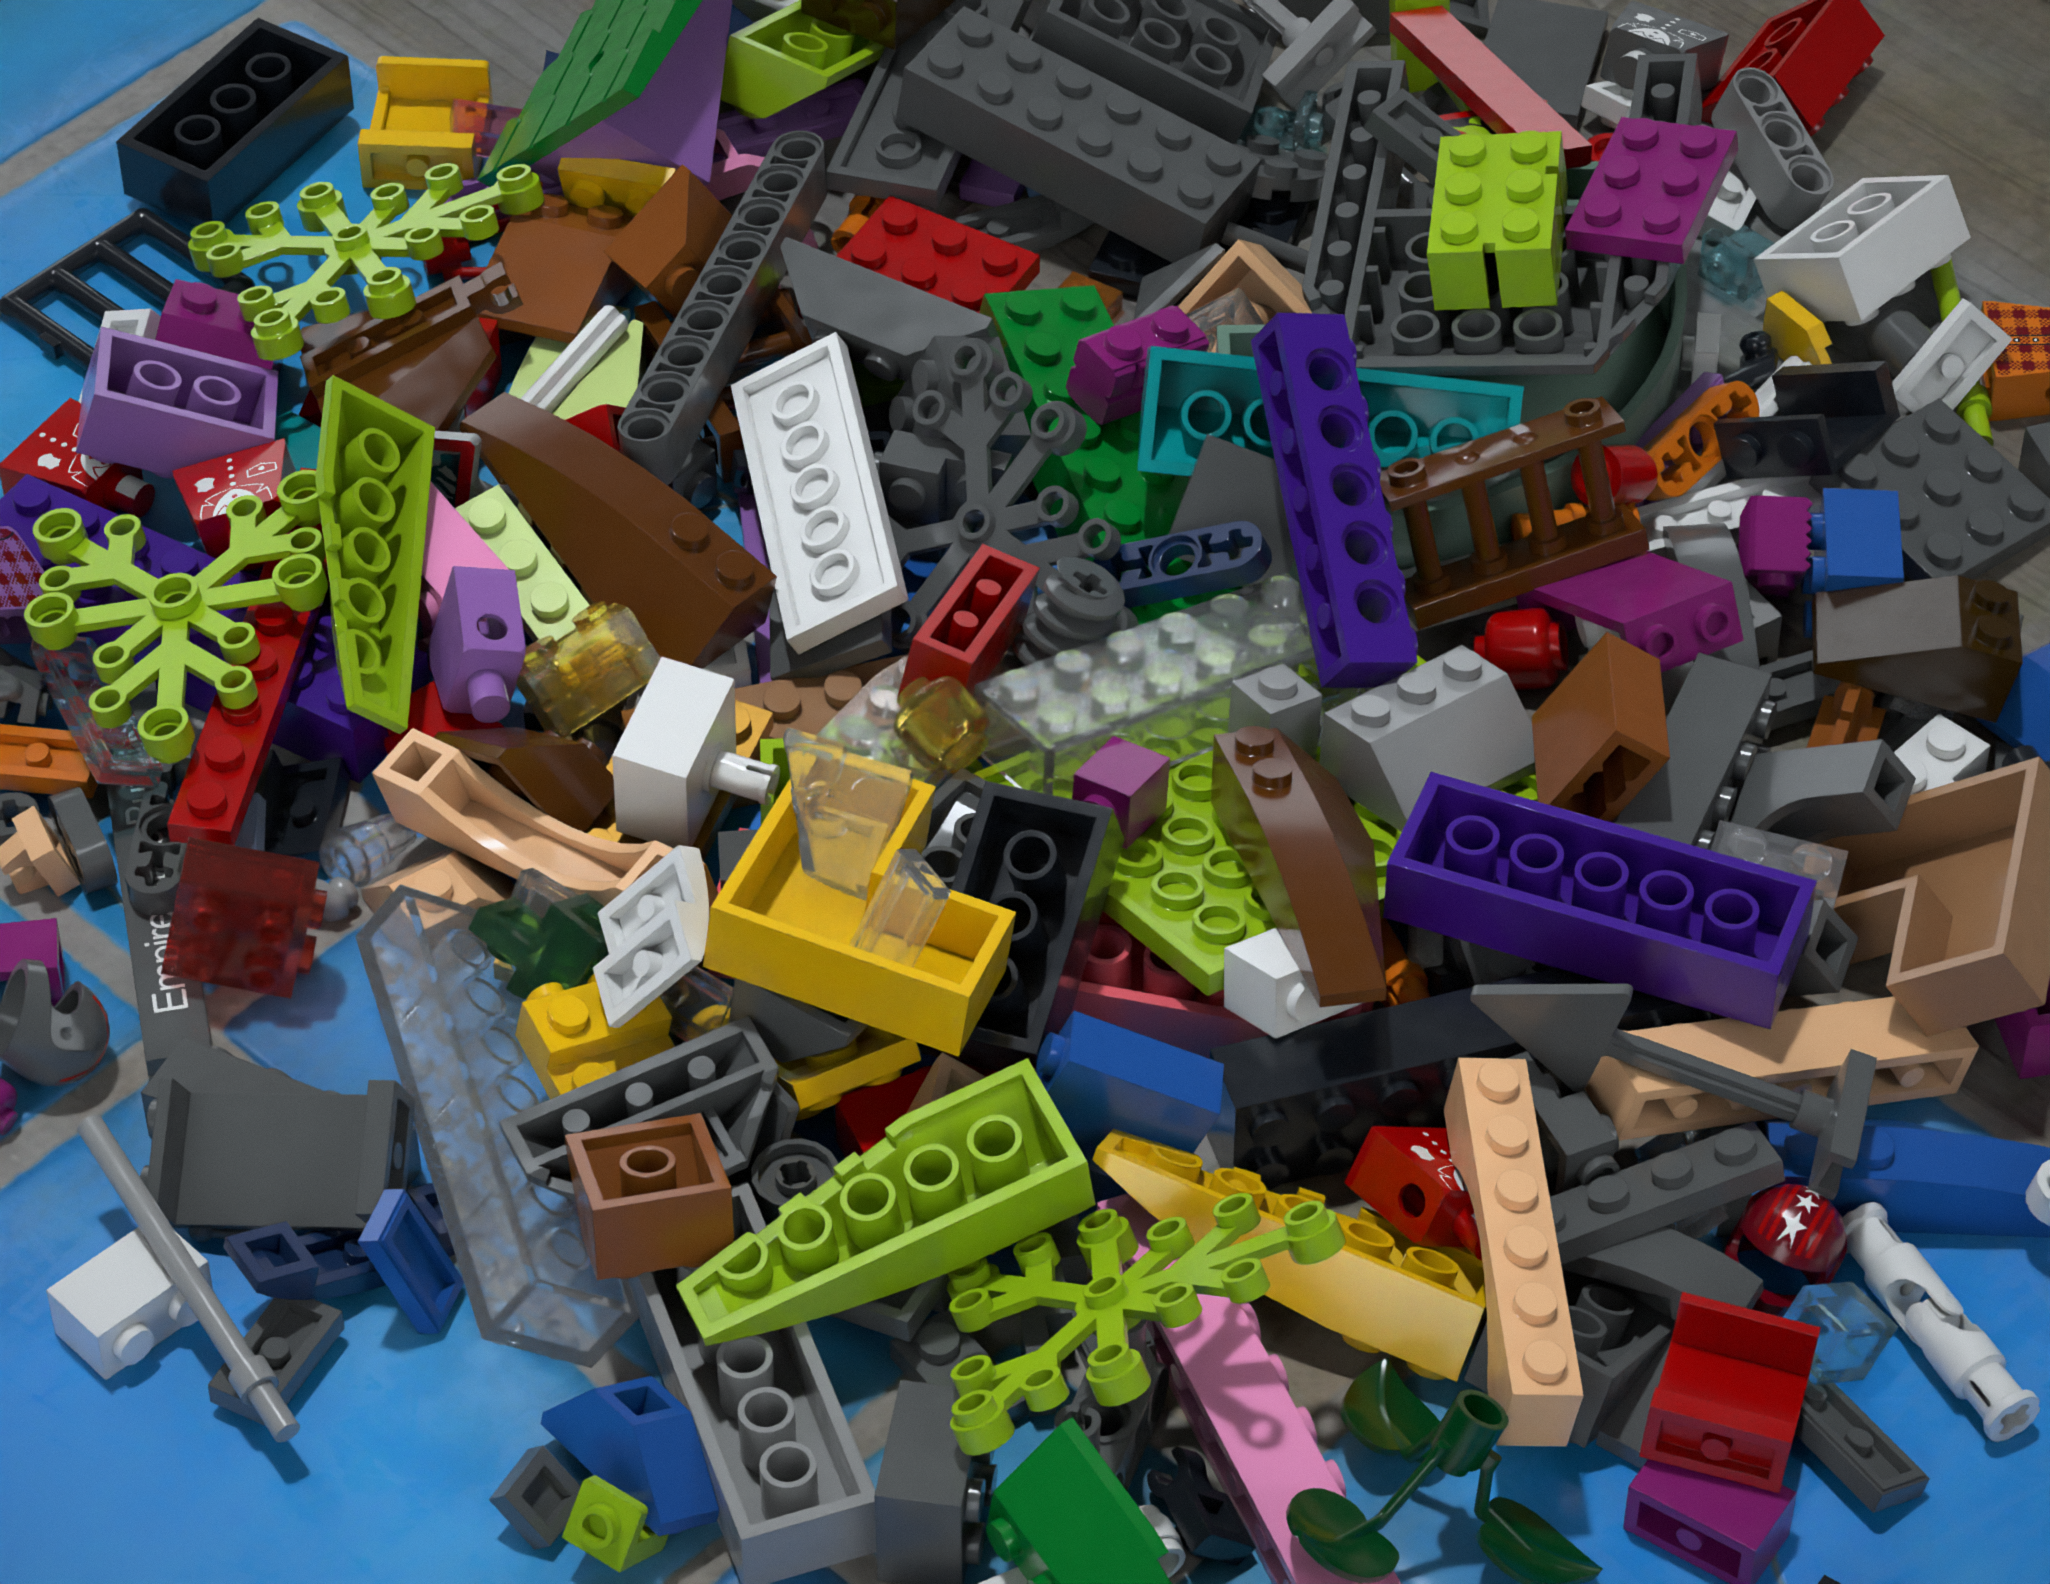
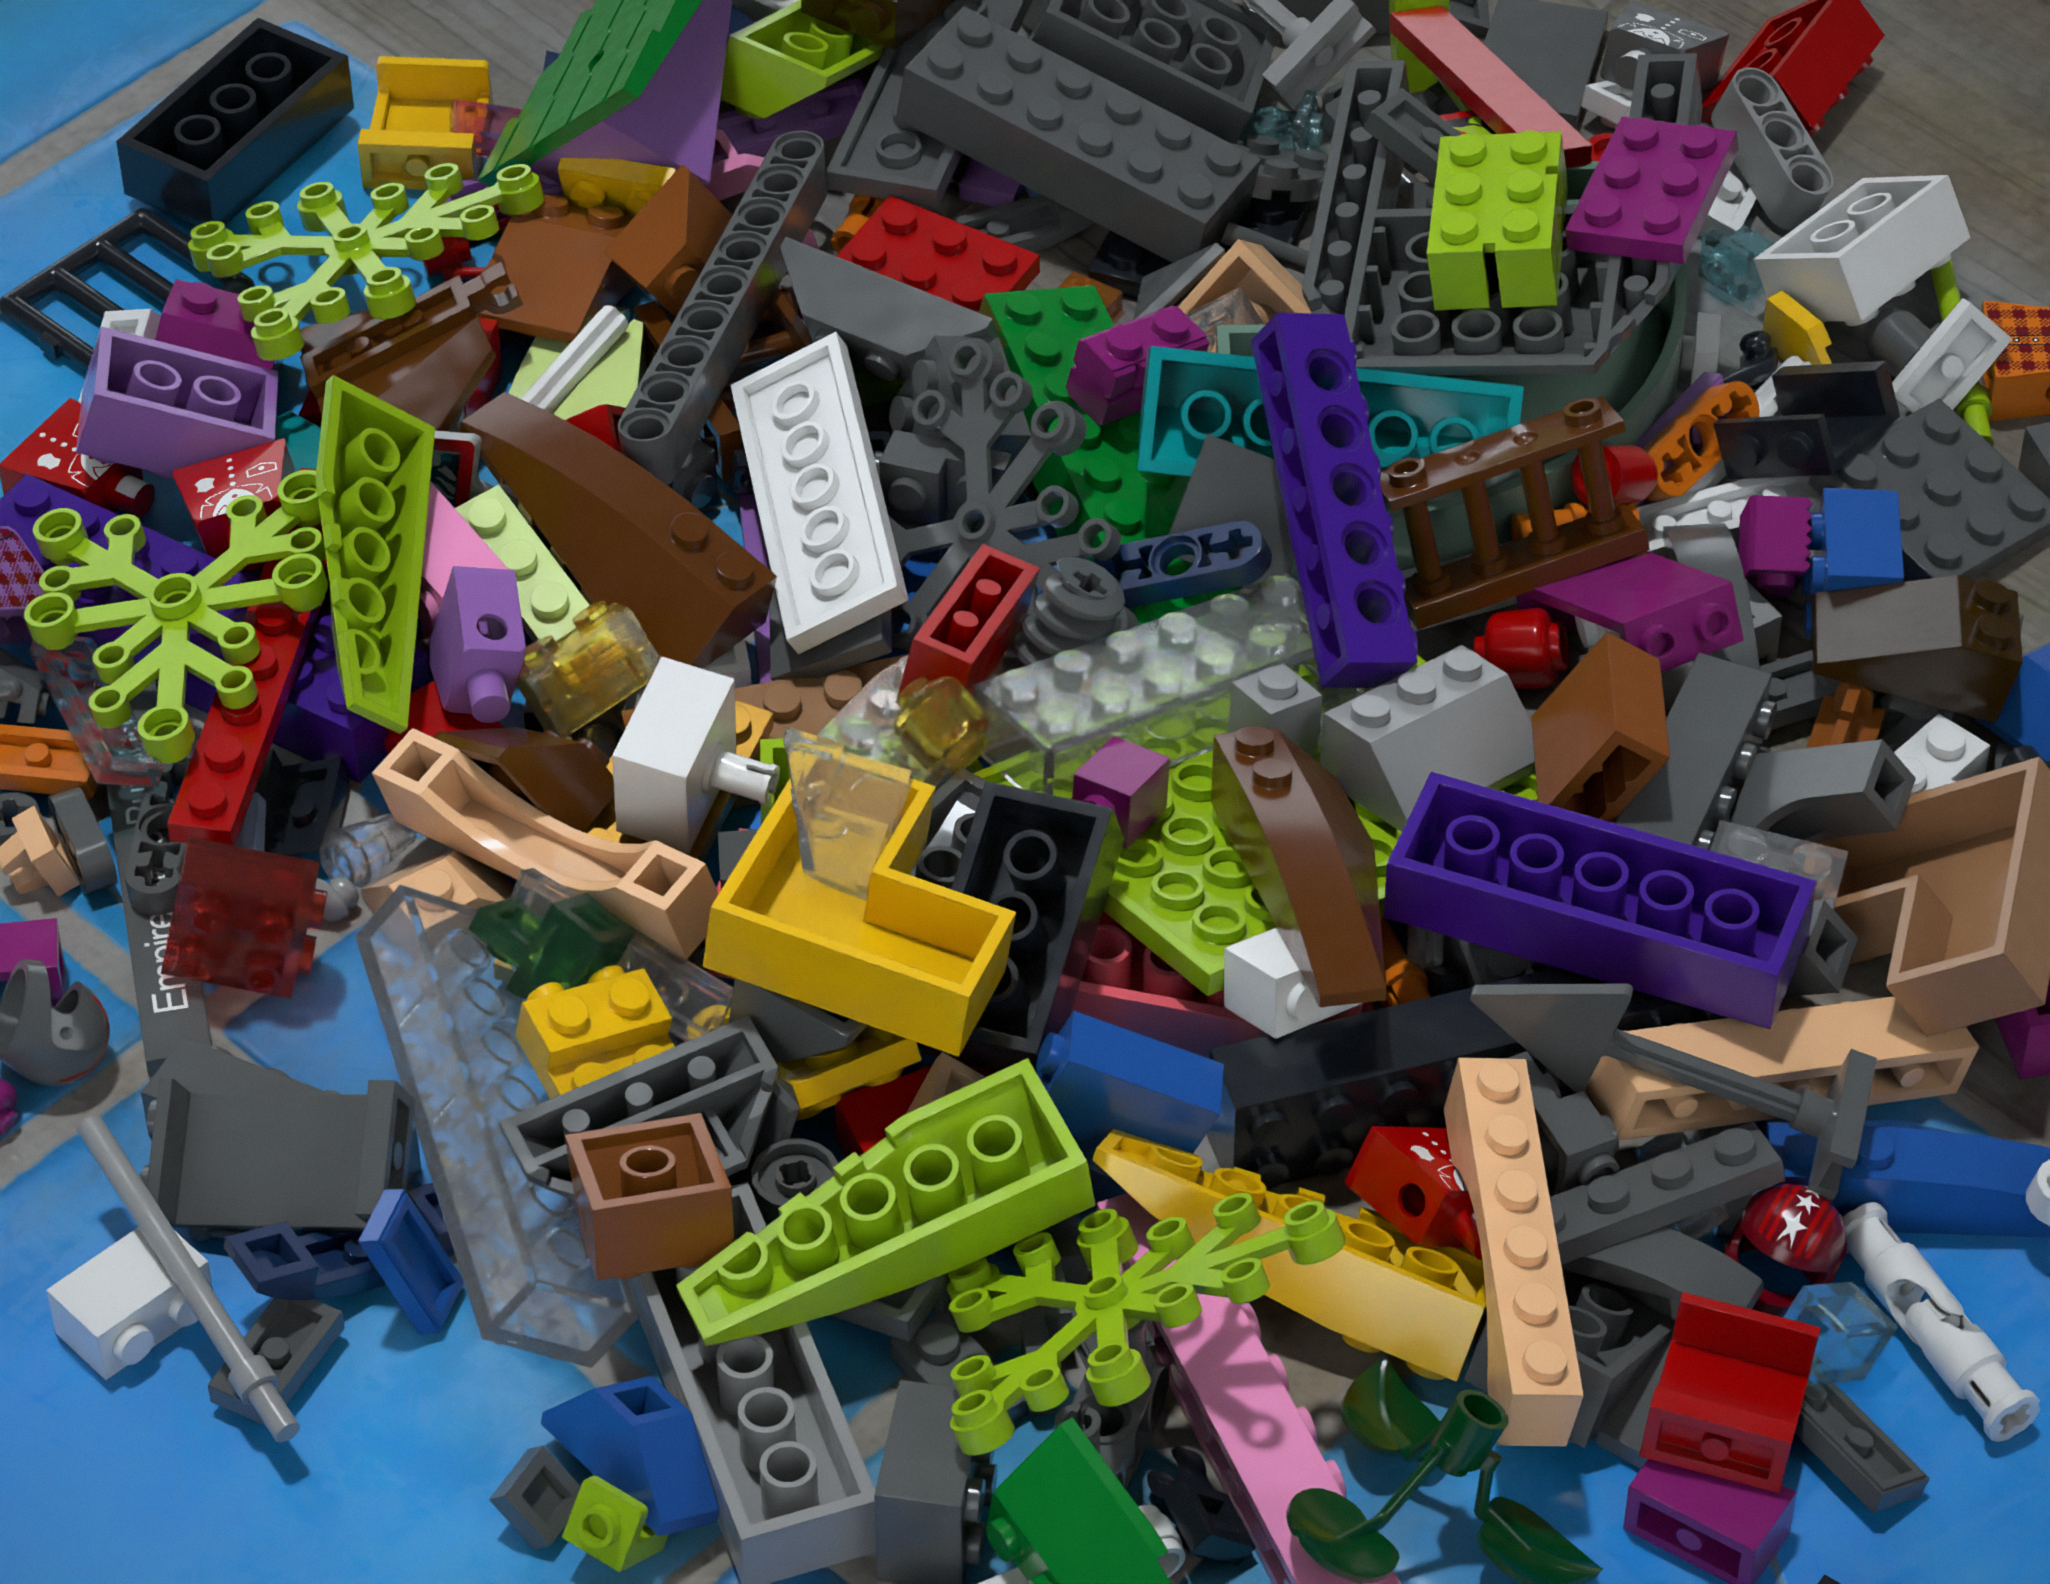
(653, 934): white slope -> none
(902, 909): clear tile -> none

